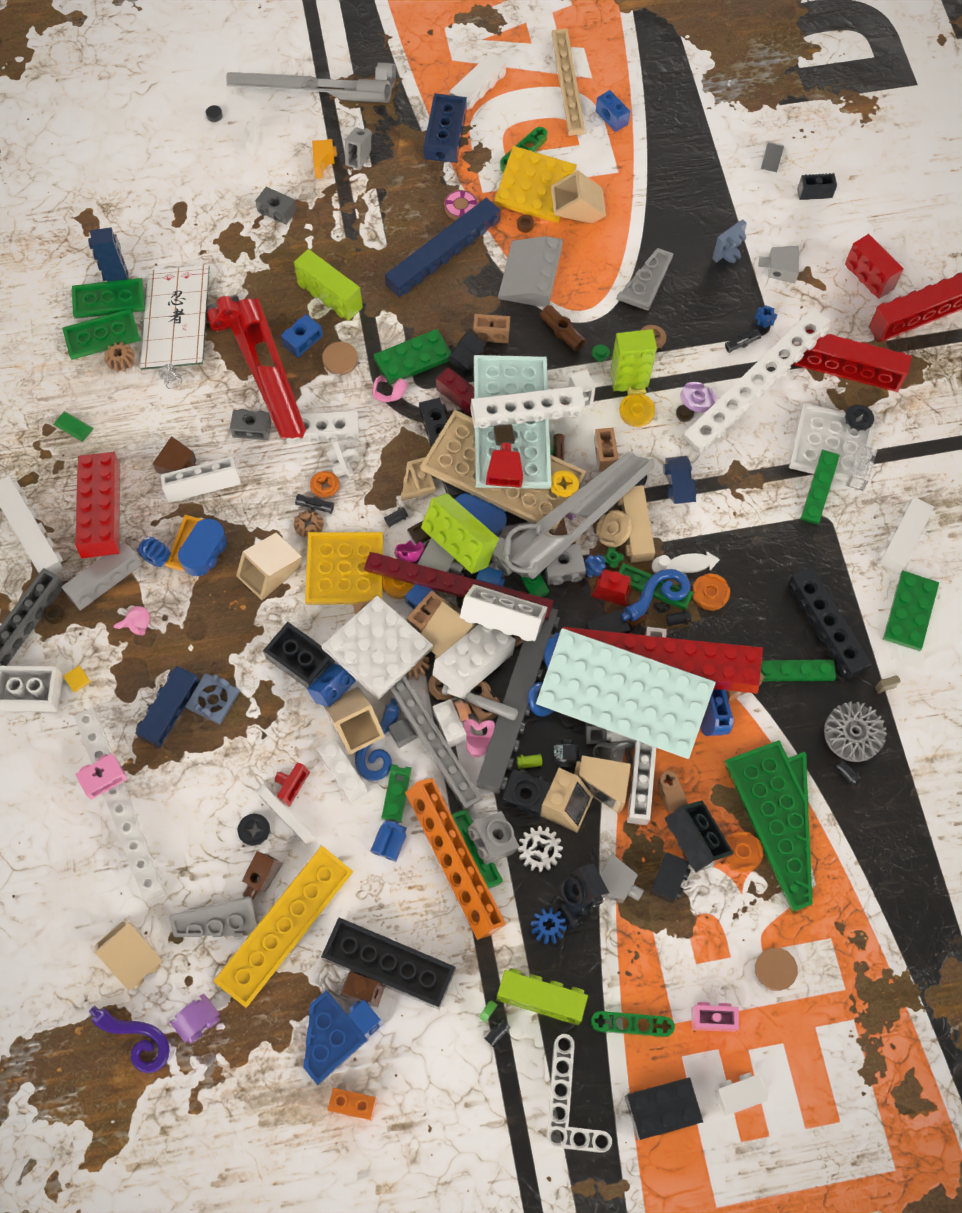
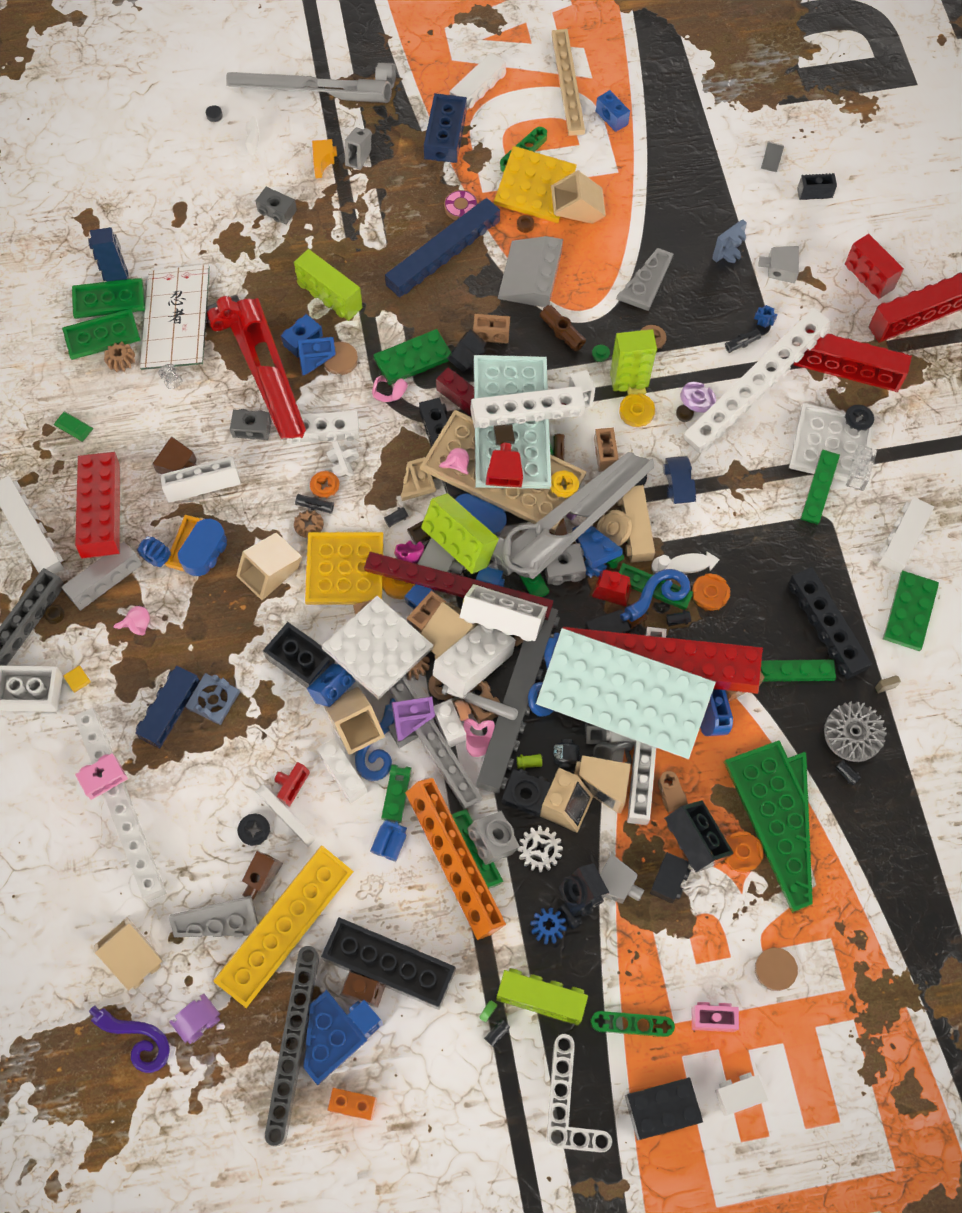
(292, 1055): none -> dark grey beam
(315, 353): none -> blue wing
(411, 715): none -> medium lavender wing
(458, 460): none -> bright pink piece
(597, 547): none -> blue wing

